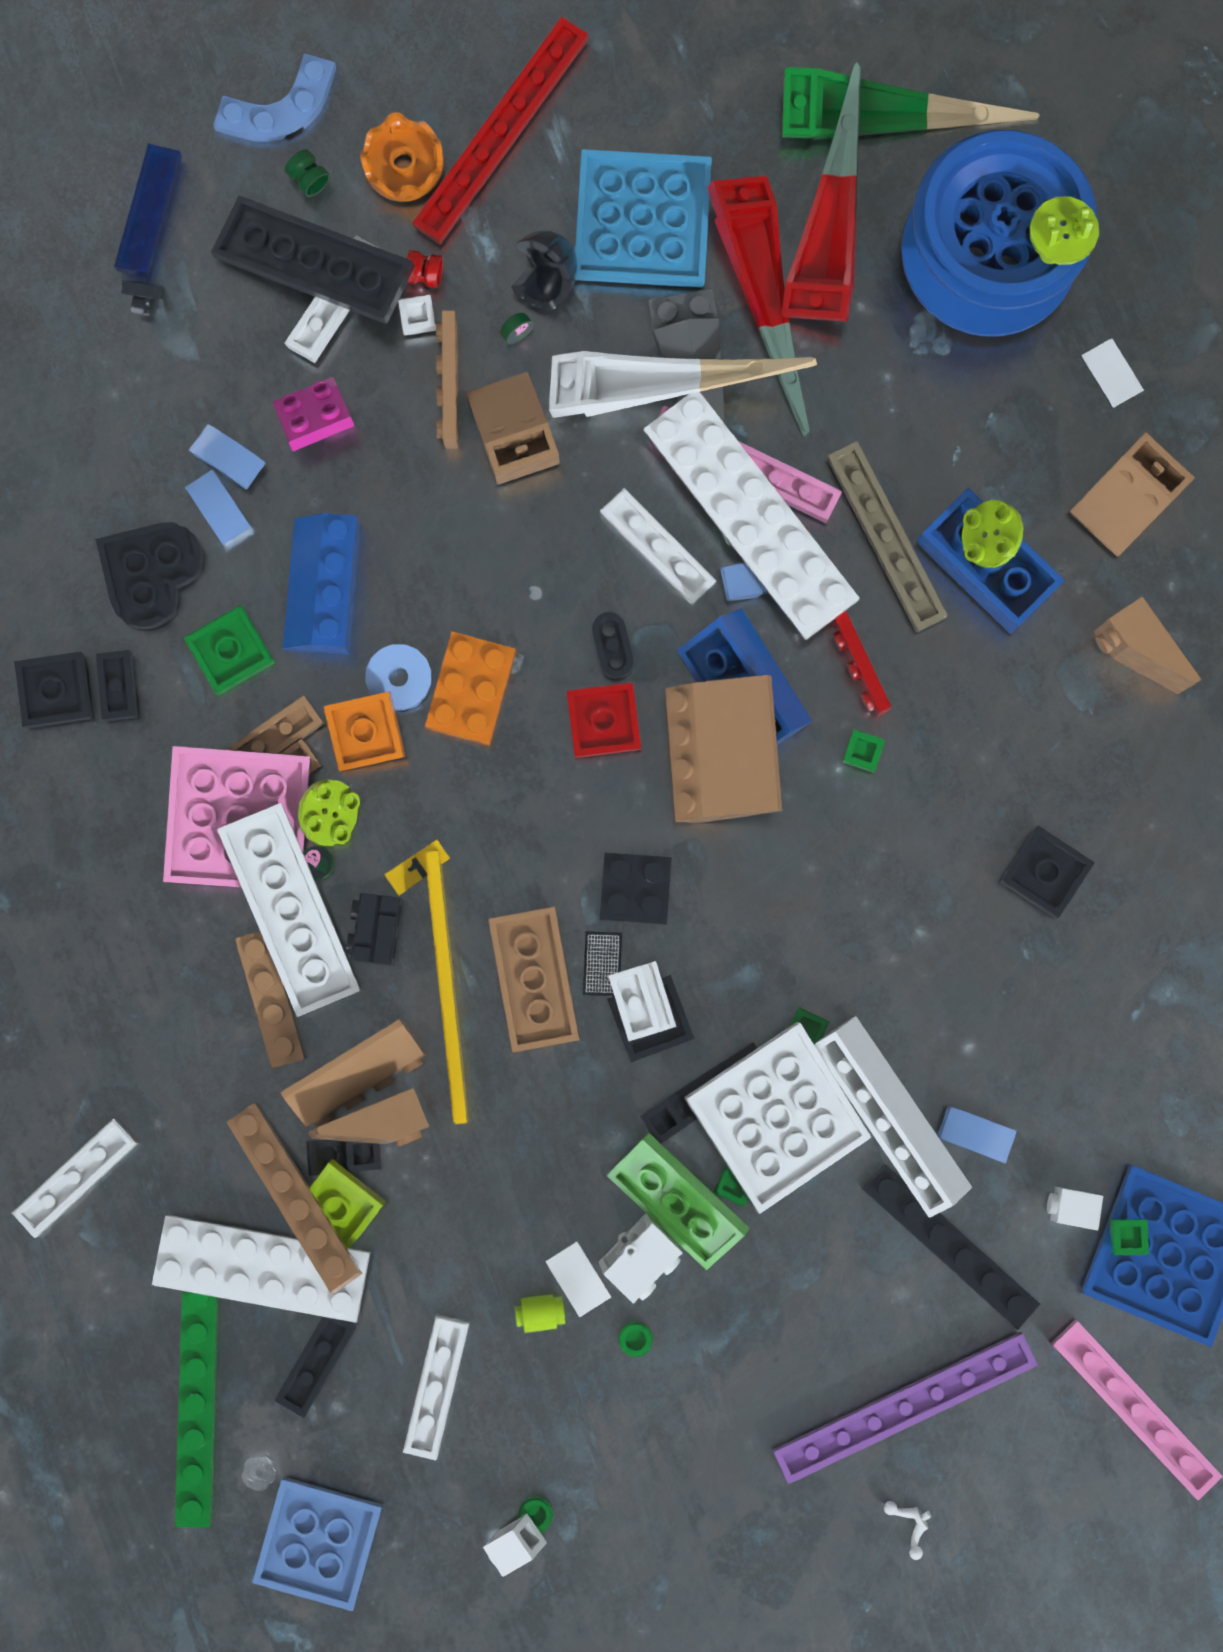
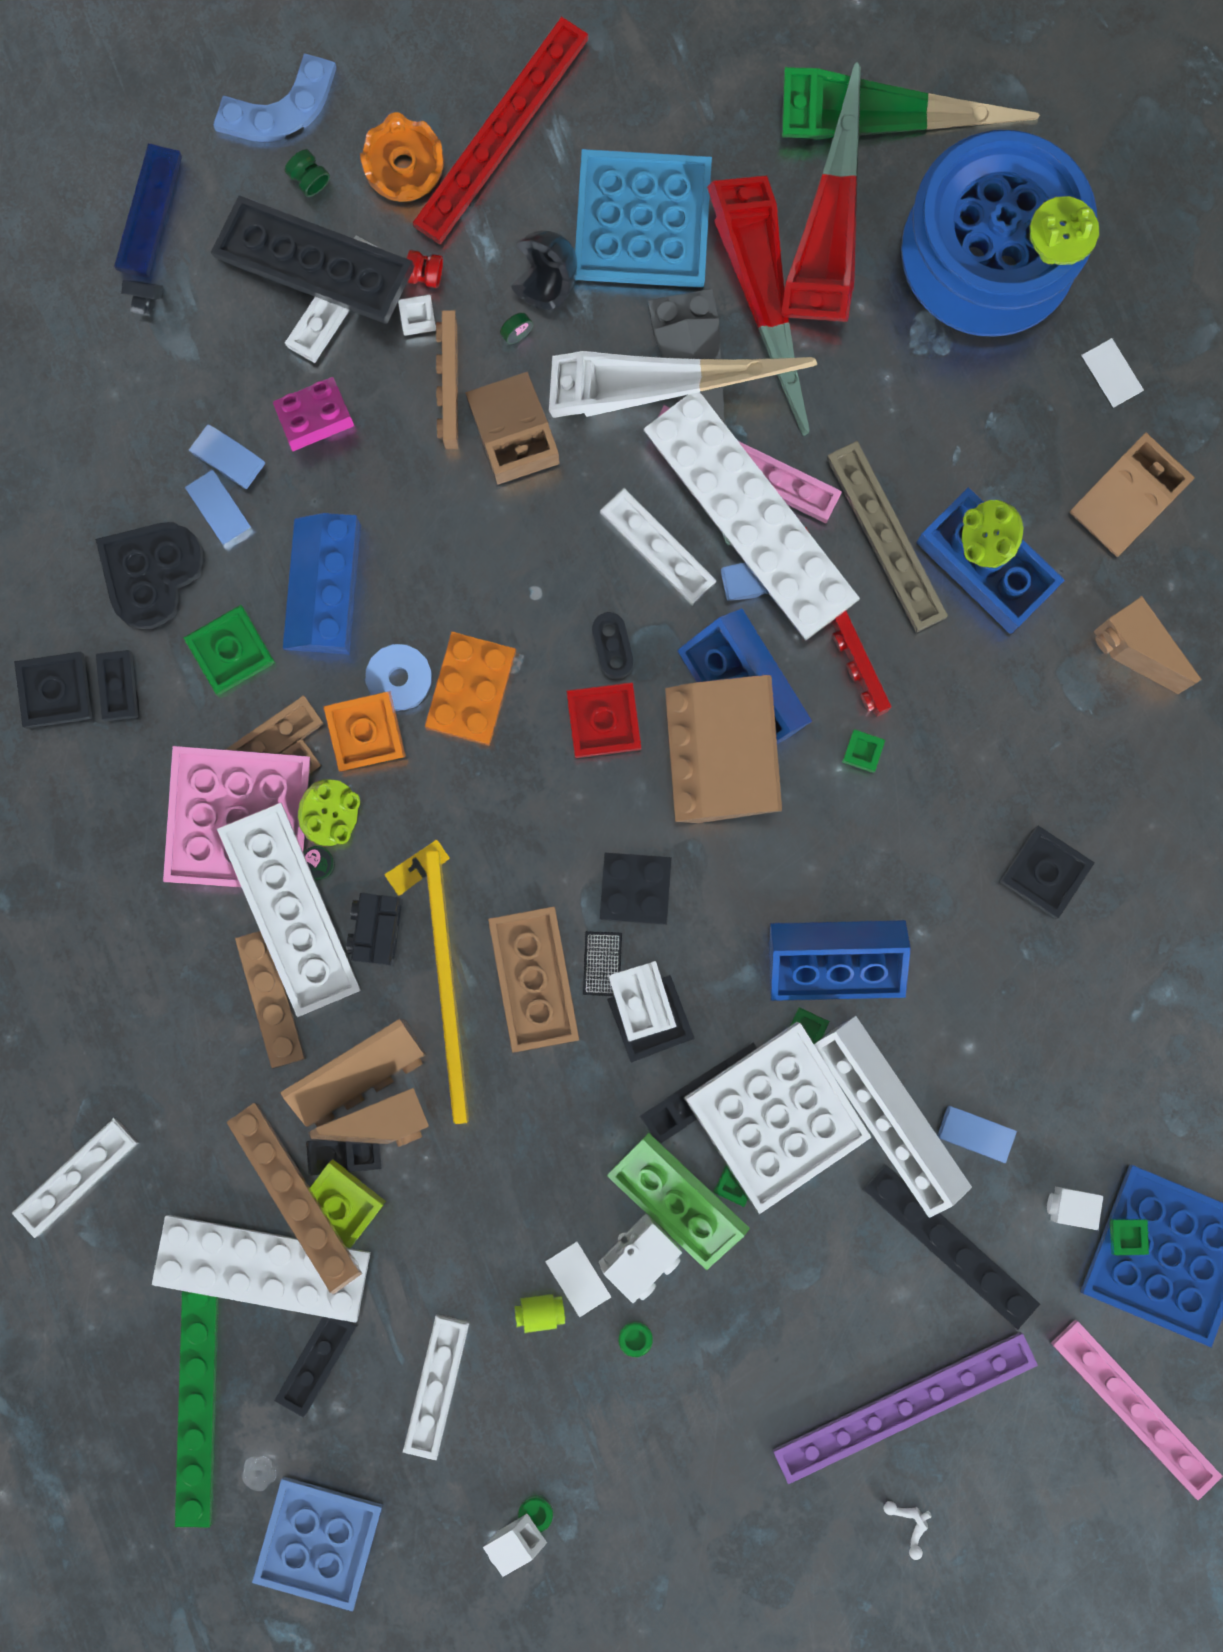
(838, 960): none -> blue slope

